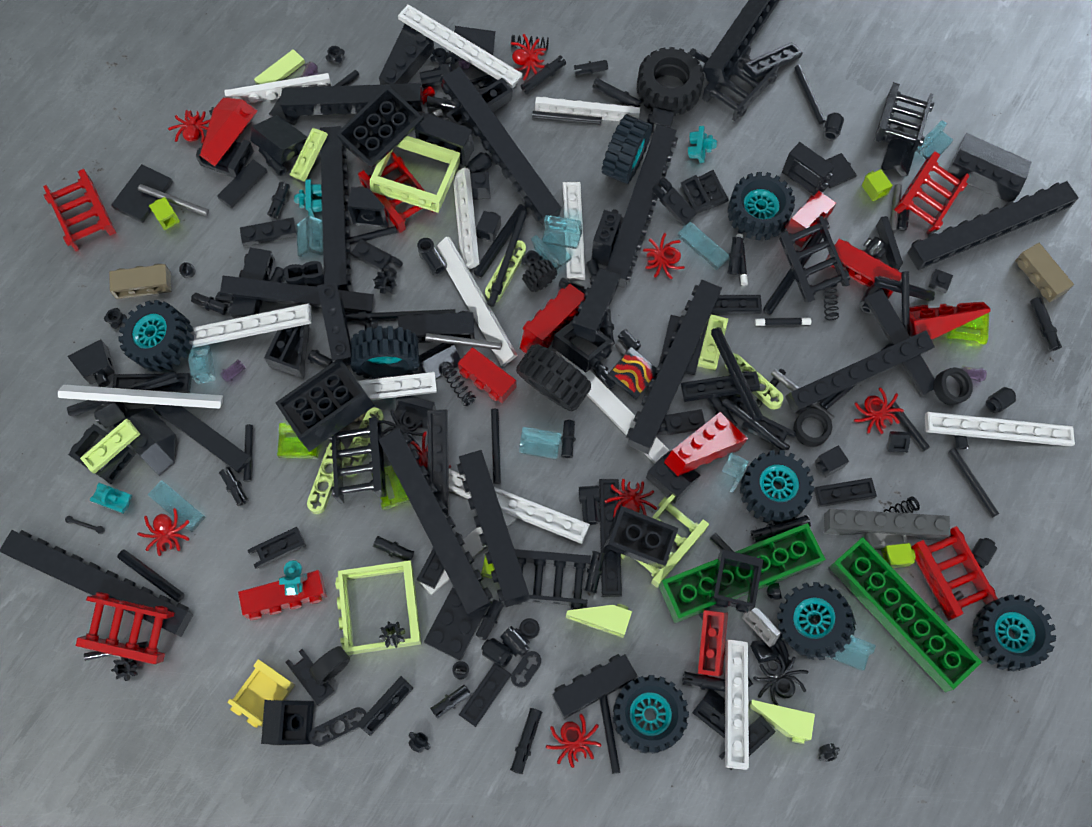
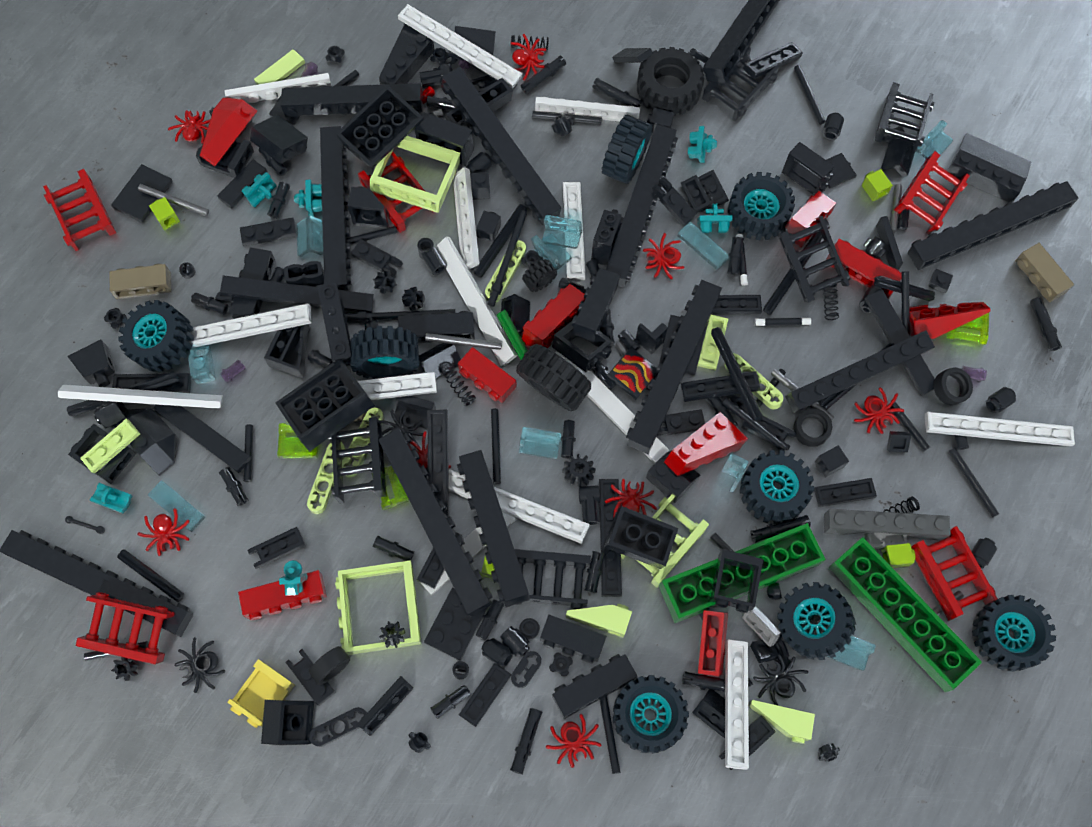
(199, 665): none -> black animal
(260, 189): none -> teal hips
(308, 154): yellowish green tile -> none
(413, 298): none -> black gear
(512, 333): none -> green axle
(517, 309): none -> black panel
(562, 124): none -> black gear
(563, 670): none -> black plate
(572, 639): none -> black brick
(587, 470): none -> black gear
(591, 67): black axle -> none
(632, 55): none -> black tile
(651, 340): none -> black panel
(707, 220): none -> teal hips

